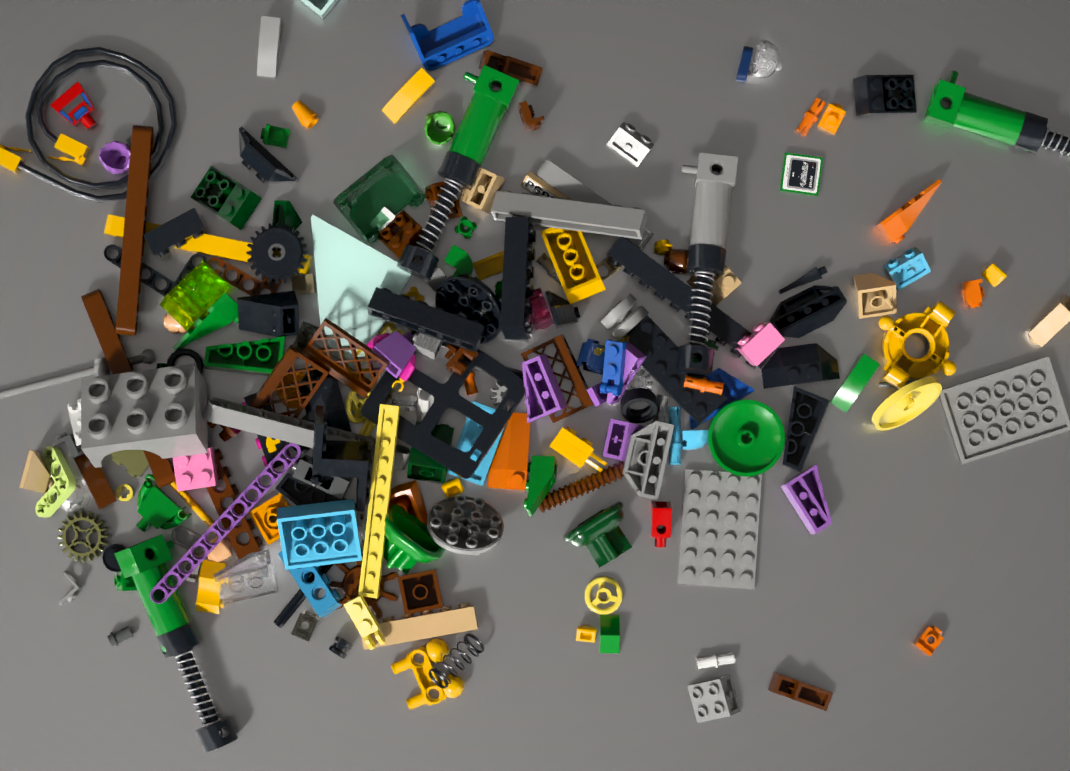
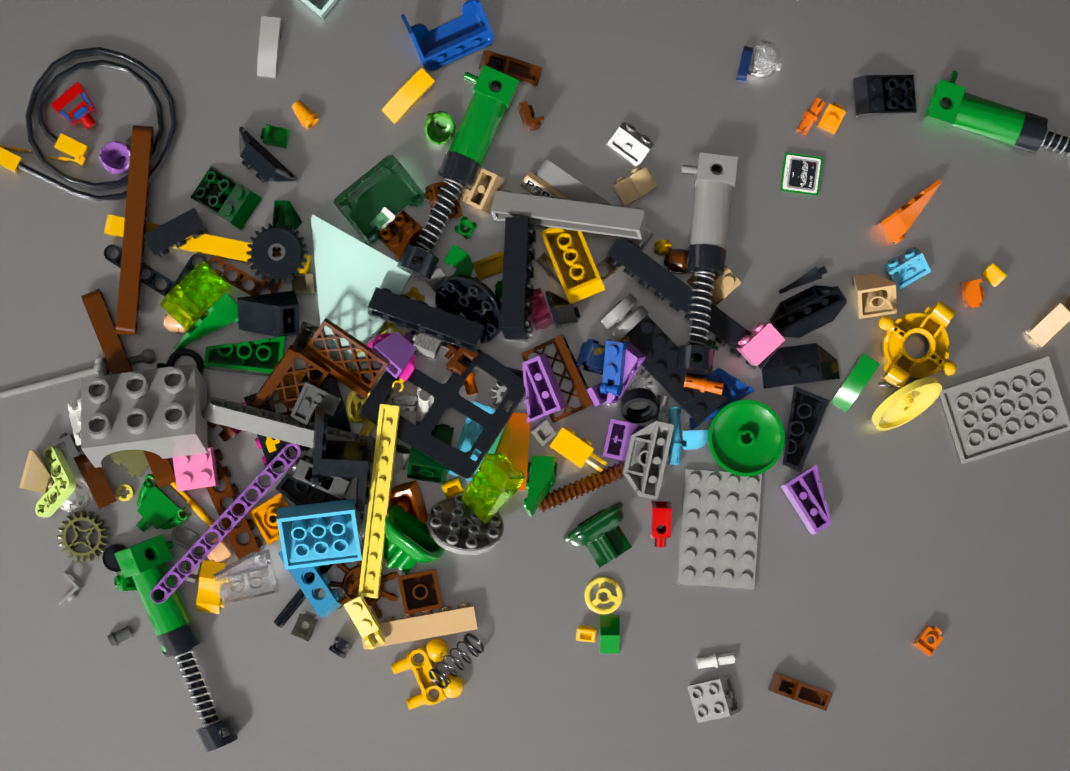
(308, 399): none -> dark grey plate
(492, 486): none -> clear neon green slope
(543, 432): none -> light grey plate
(635, 186): none -> tan brick

